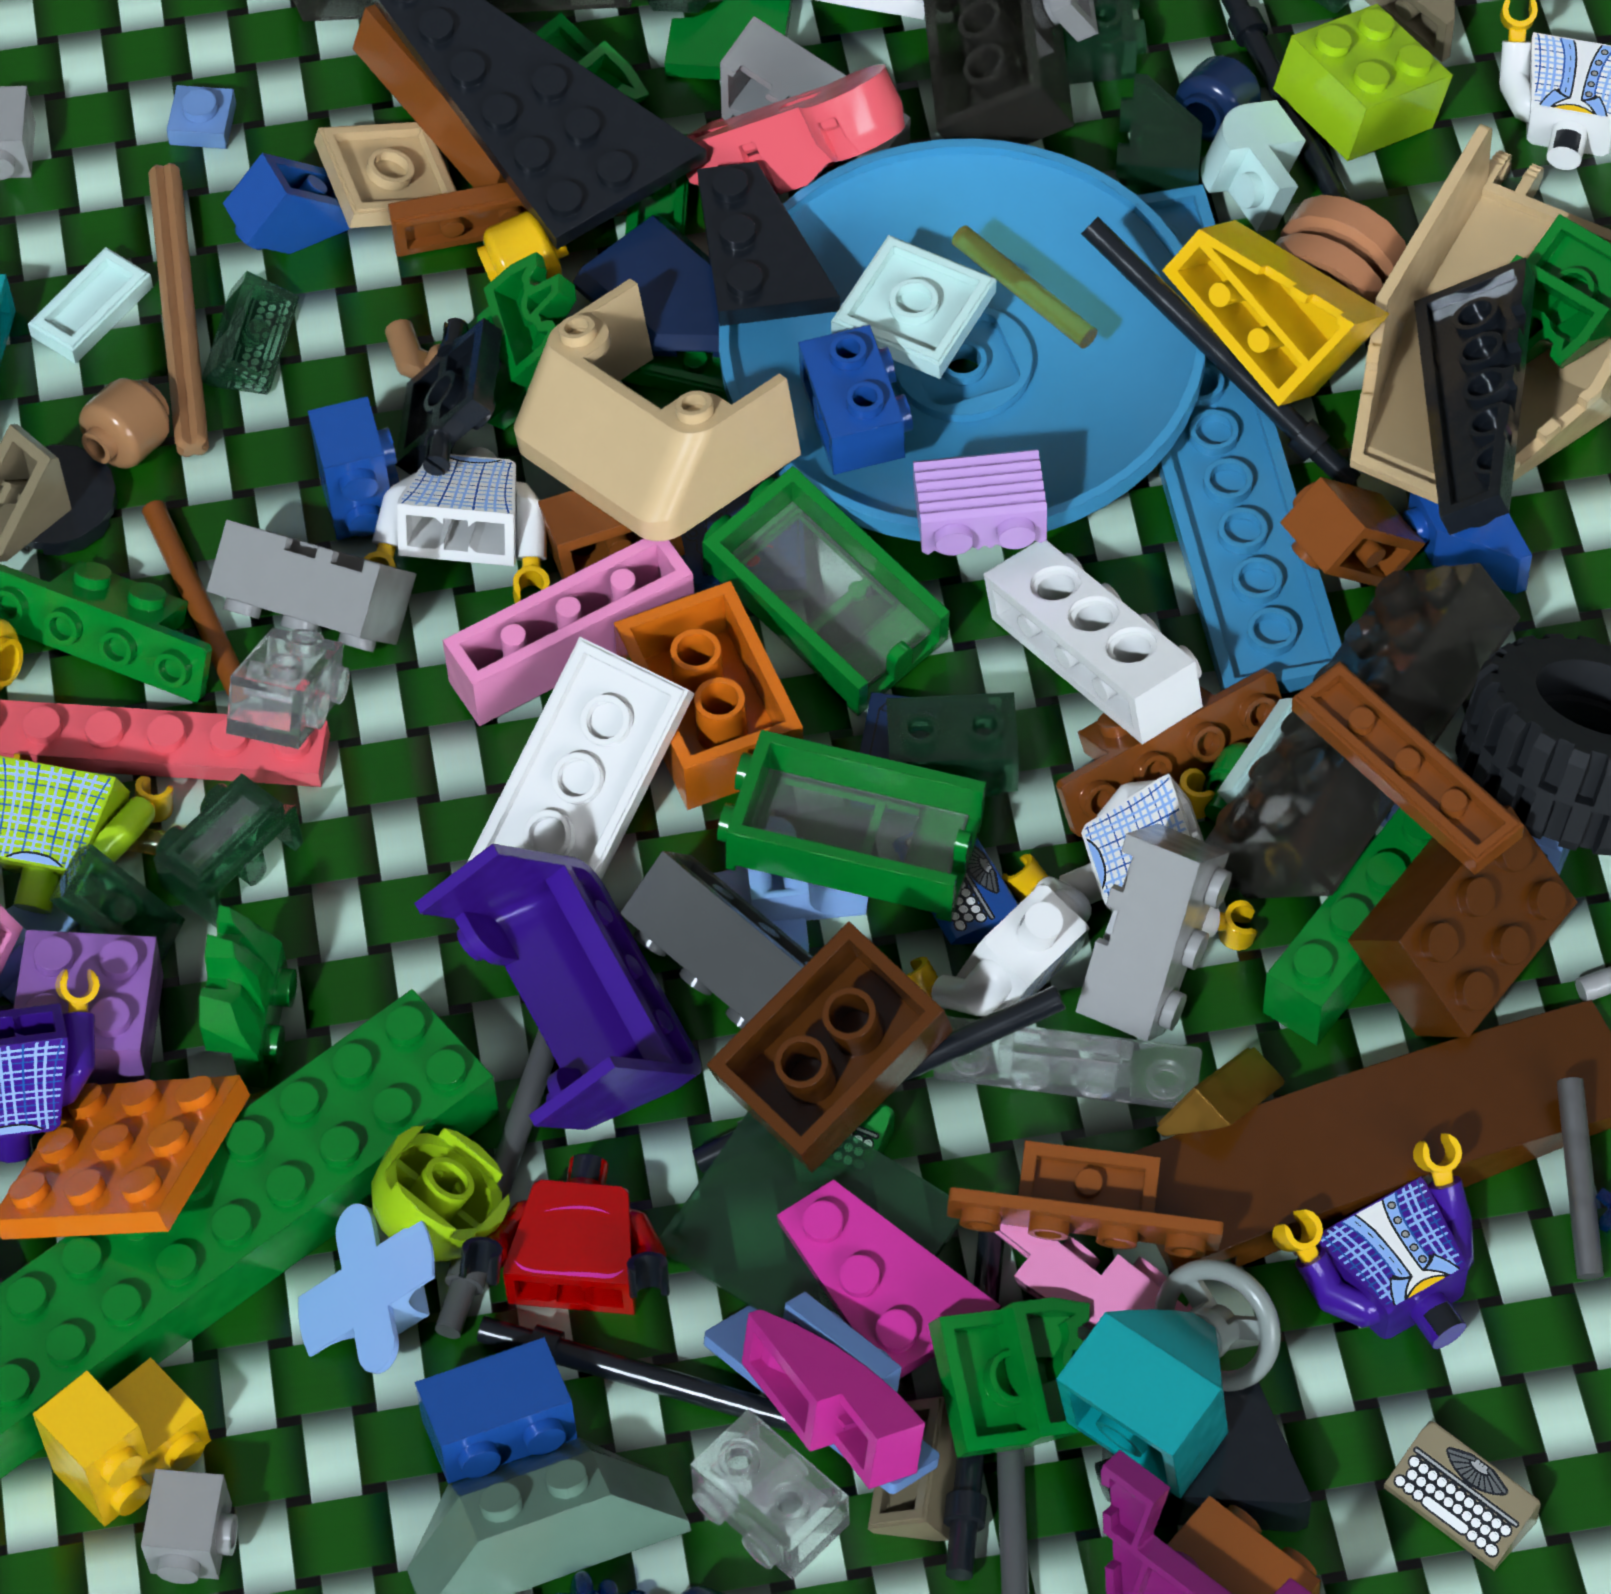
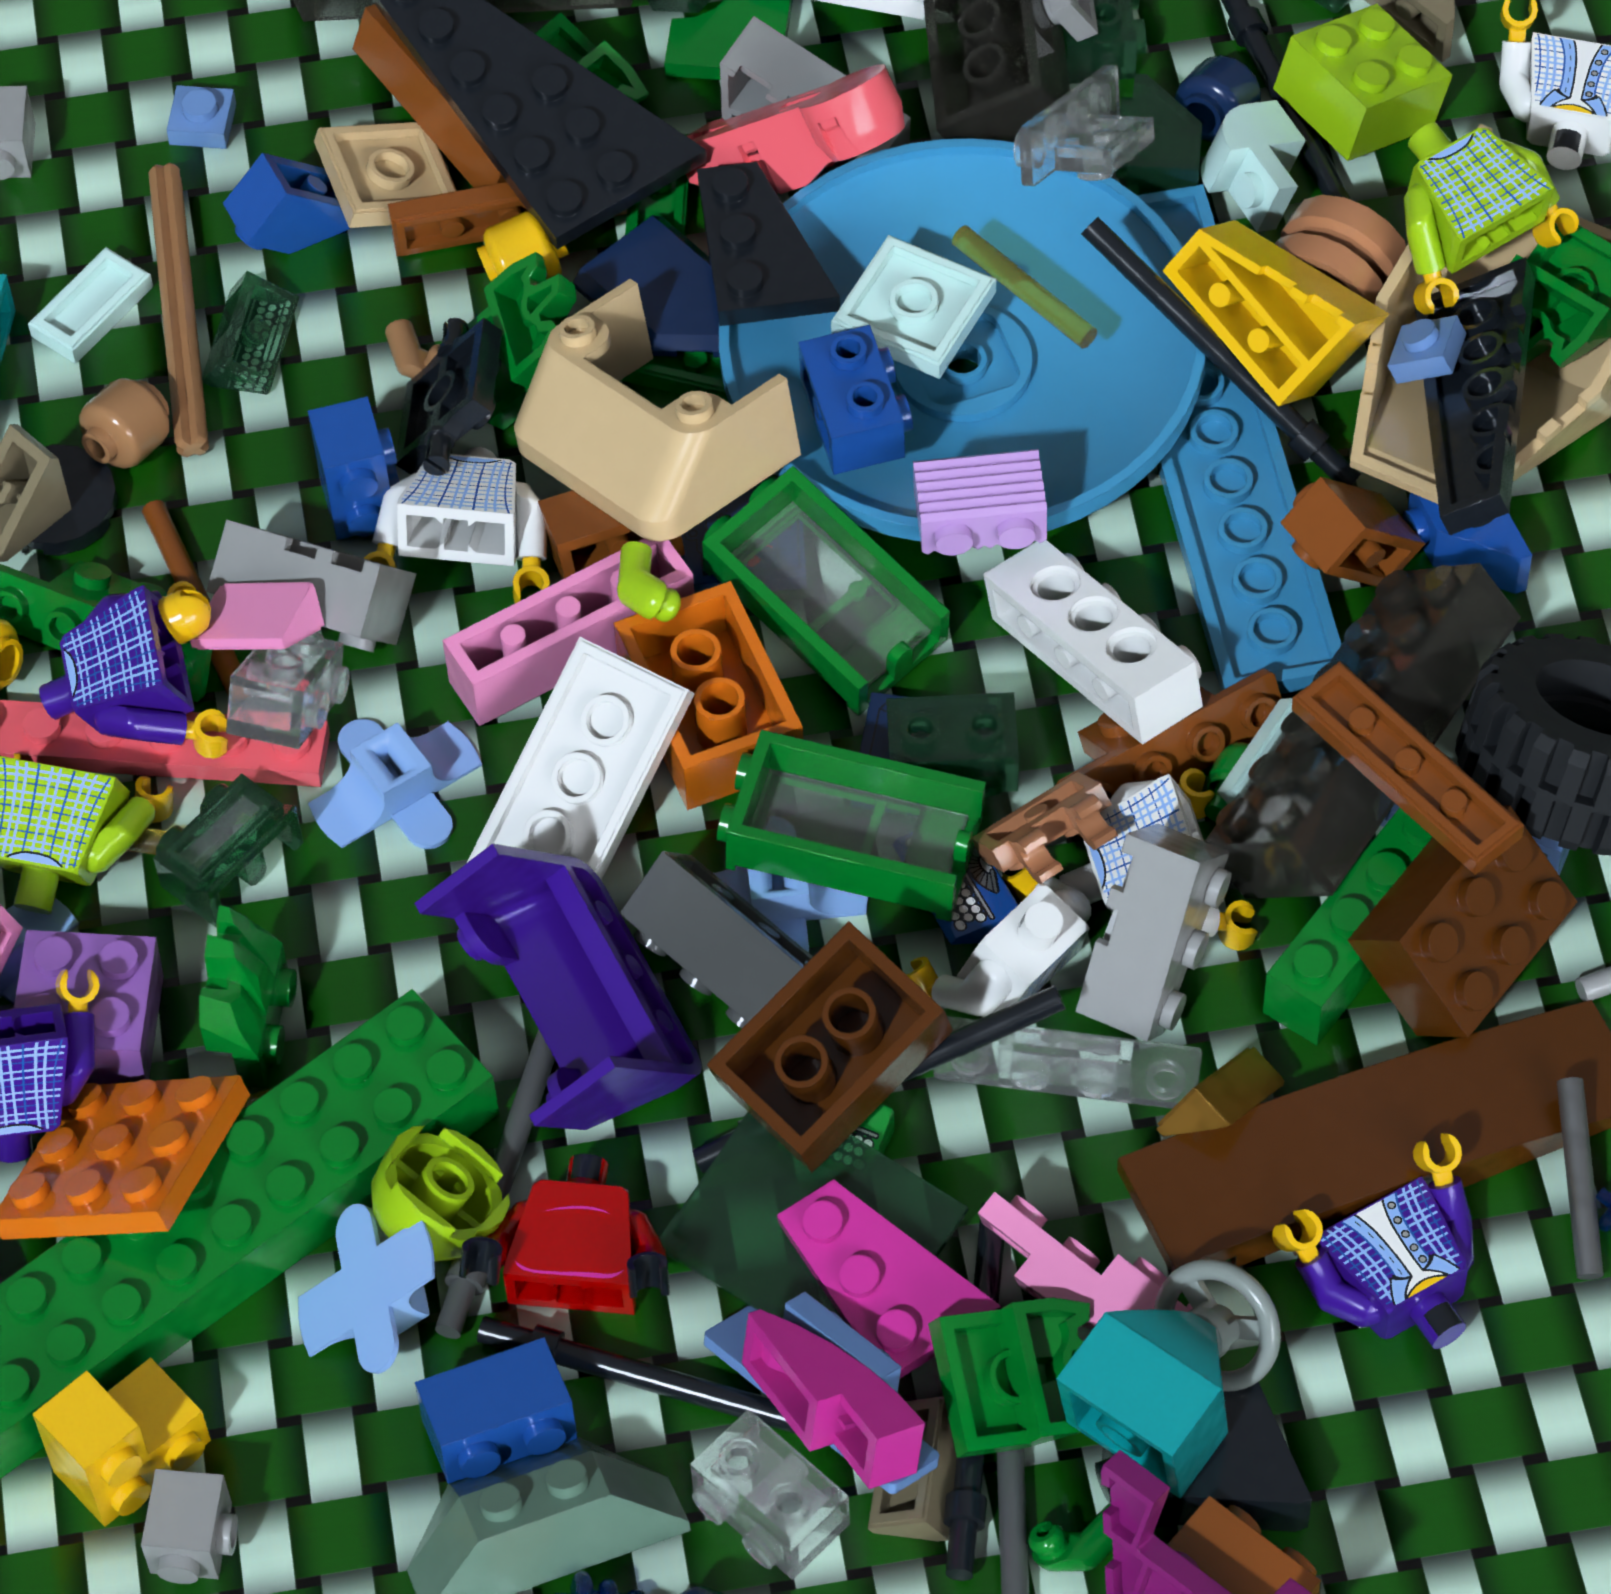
(112, 901): clear green slope -> none
(131, 676): none -> dark purple torso
(185, 613): none -> yellow hinge
(261, 616): none -> bright pink slope
(394, 780): none -> light blue piece
(640, 589): none -> lime arm
(1063, 811): none -> nougat plate
(1070, 1550): none -> green arm
(1082, 133): none -> clear bracket
(1086, 1194): dark orange bracket -> none
(1426, 349): none -> medium blue plate
(1463, 1495): slope -> none
(1471, 201): none -> lime torso

